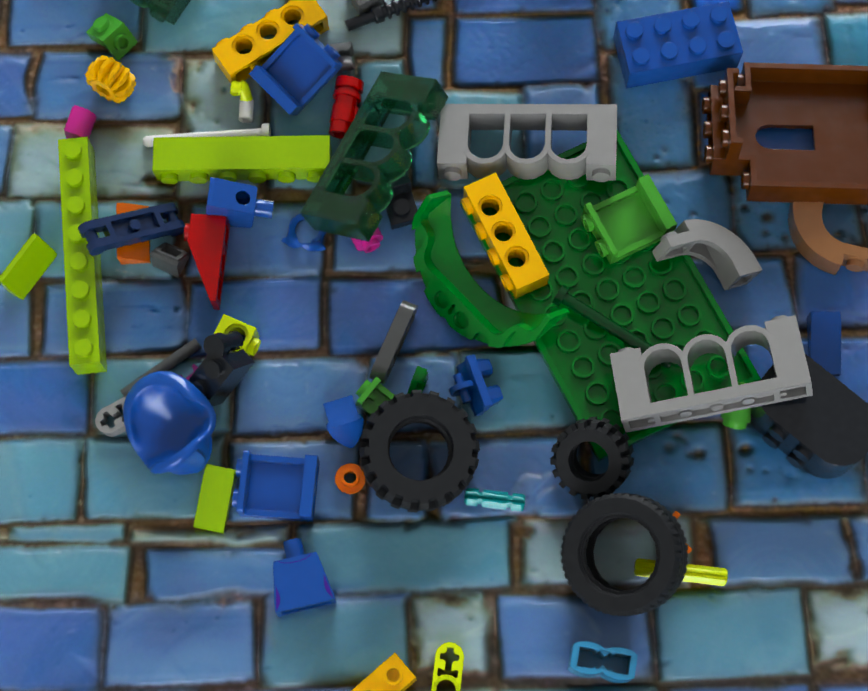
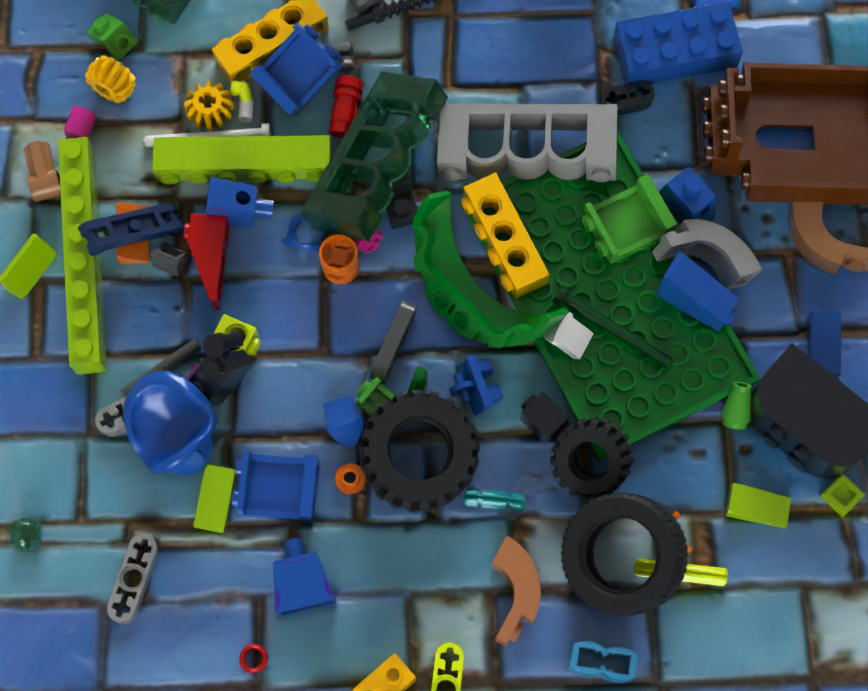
(26, 534): none -> clear green piece
(43, 178): none -> medium nougat piece
(116, 597): none -> light grey beam
(199, 111): none -> yellow gear
(245, 650): none -> red piece
(339, 252): none -> orange wheel
(523, 578): none -> nougat arch
(543, 417): none -> black brick
(569, 336): none -> white tile
(626, 98): none -> black beam
(689, 197): none -> blue torso
(697, 293): none -> blue slope
(757, 506): none -> lime slope
(779, 337): light grey fence -> none
(842, 495): none -> lime tile

